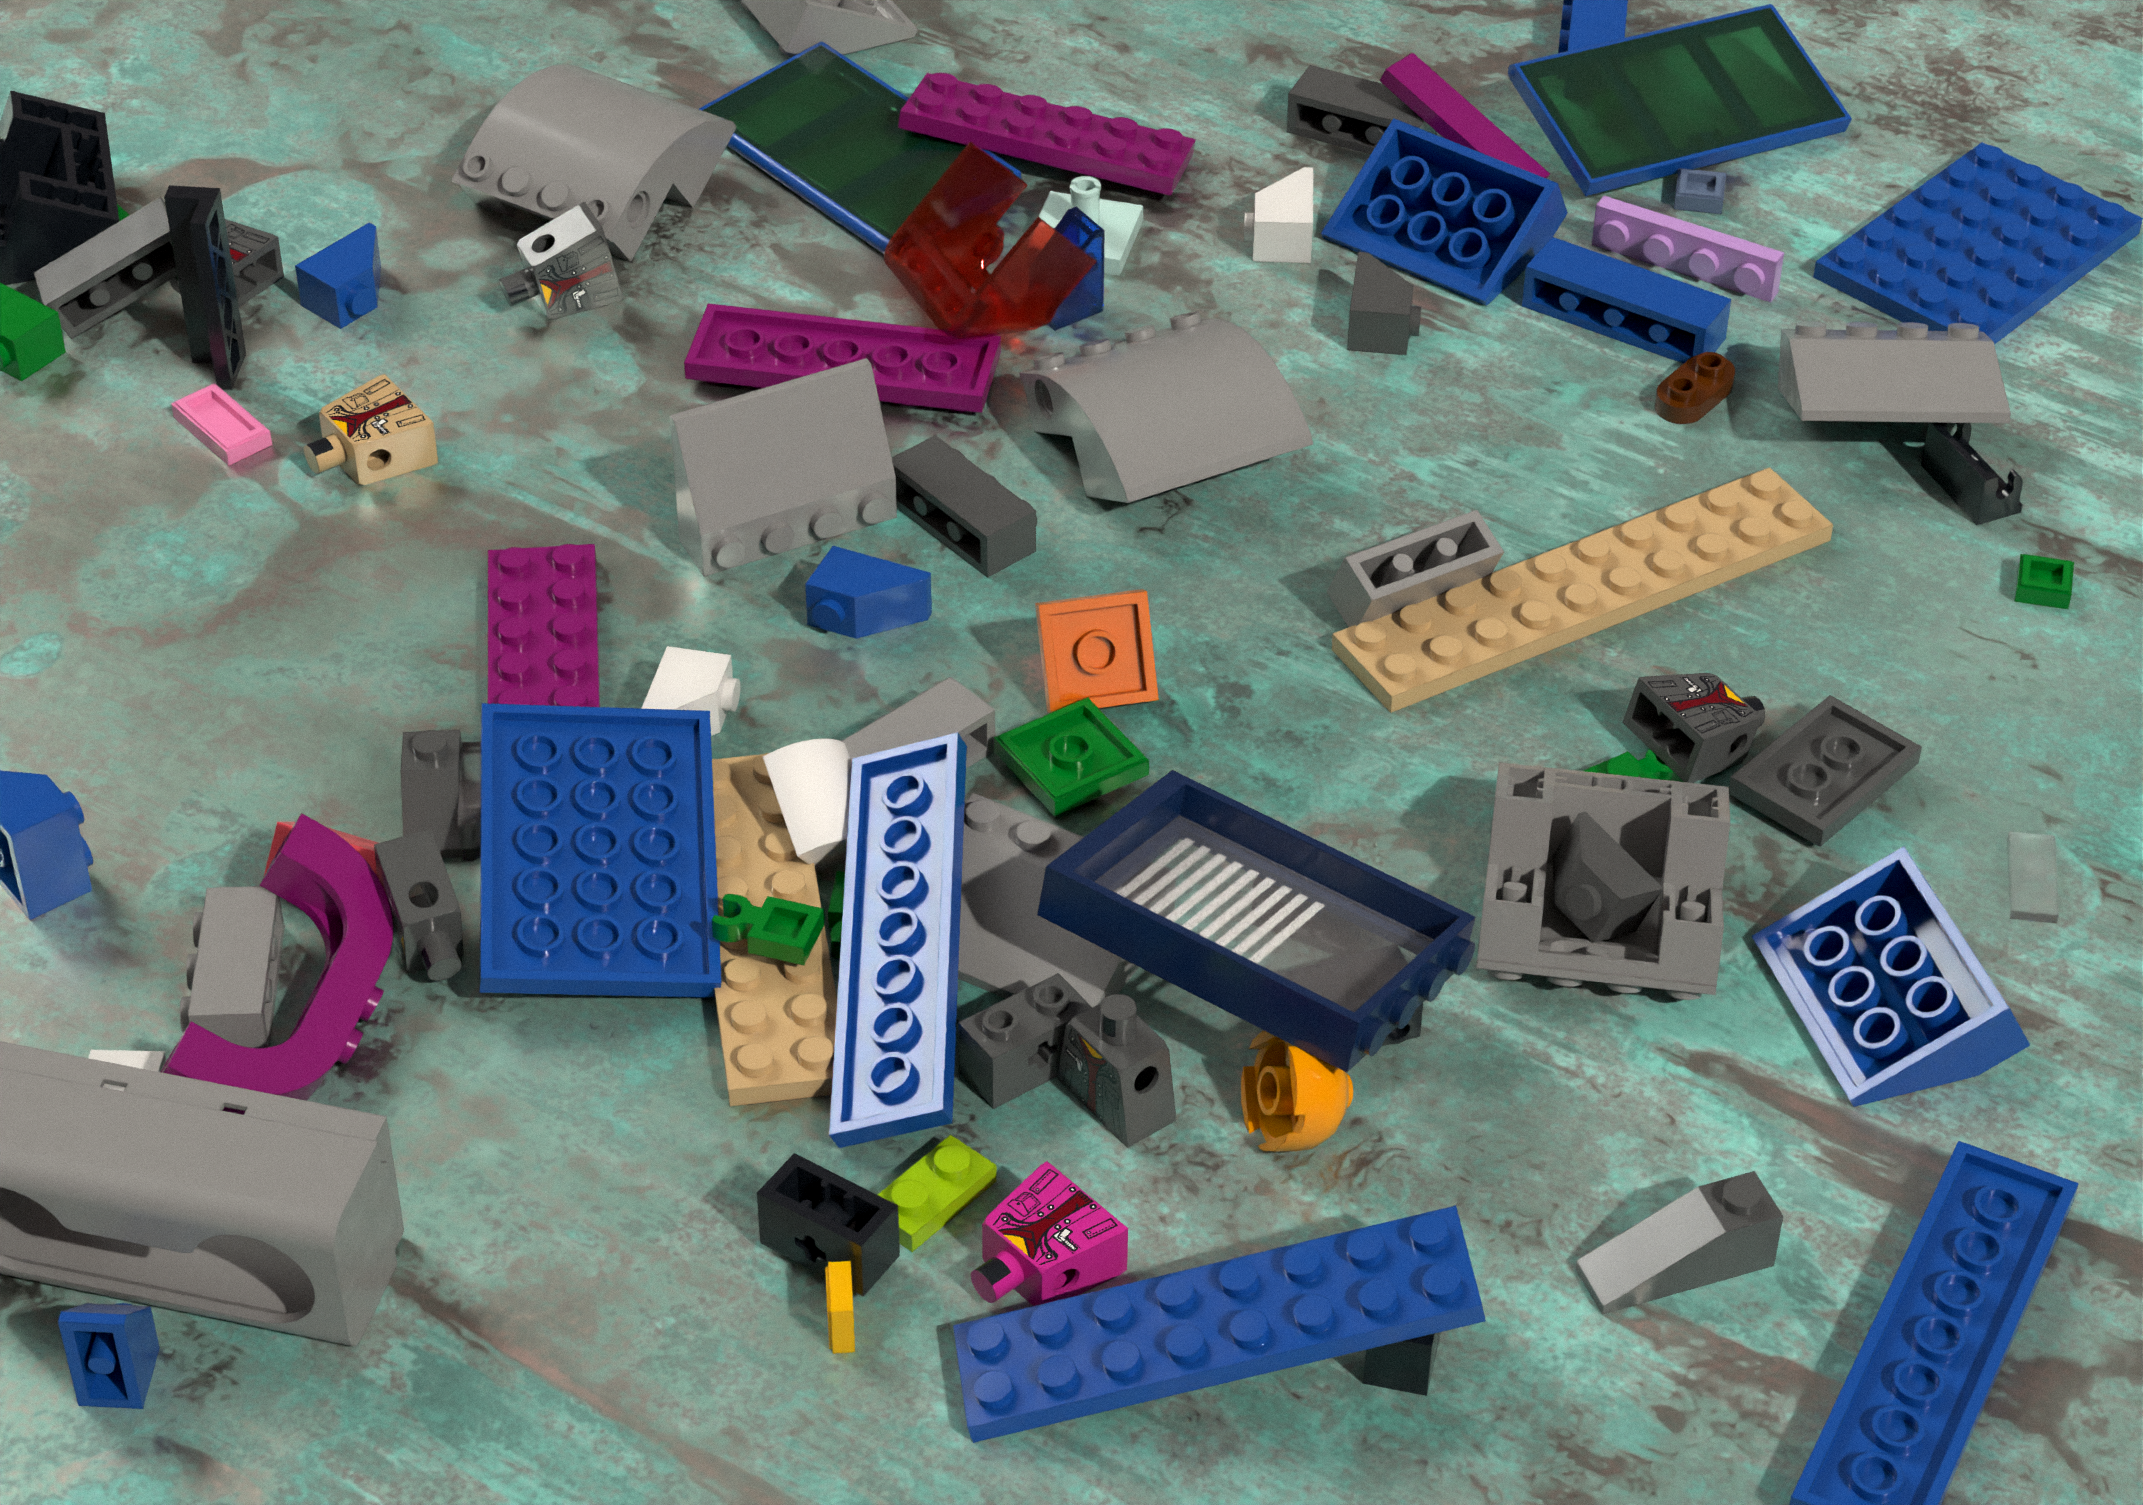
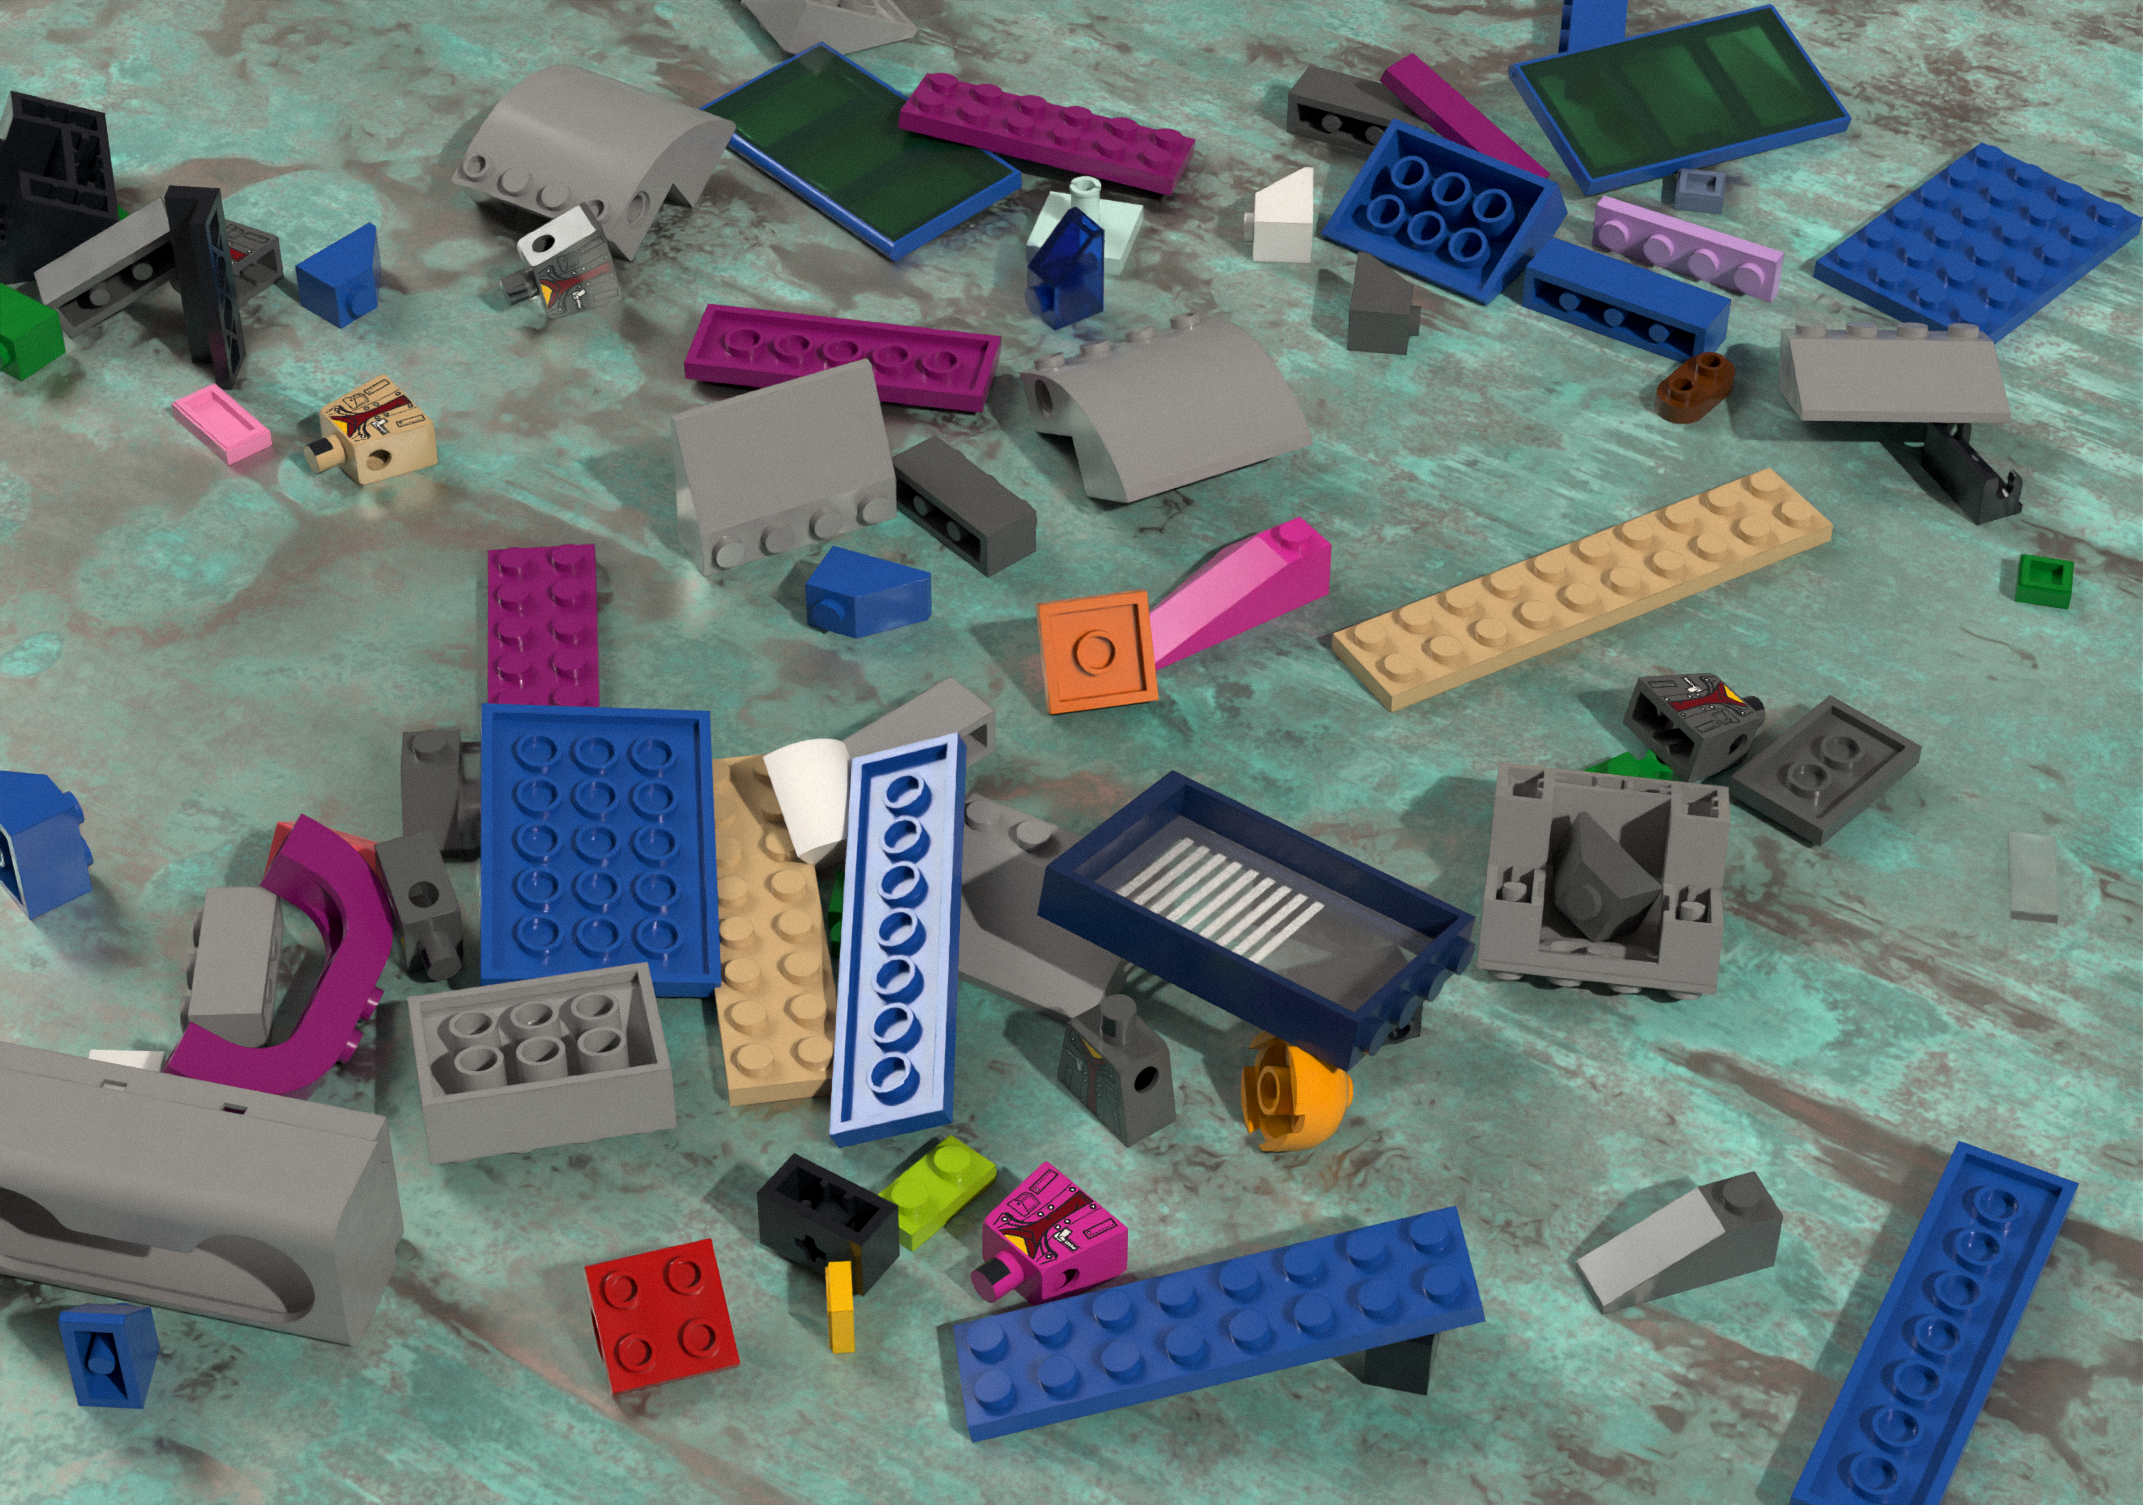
(541, 1063): none -> light grey slope
(660, 1317): none -> red plate
(695, 682): white slope -> none
(775, 930): green plate -> none
(955, 236): clear red windscreen -> none
(1018, 1040): dark grey brick -> none
(1071, 756): green plate -> none
(1242, 590): none -> dark pink wedge
(1414, 568): light grey brick -> none
(1889, 985): blue slope -> none

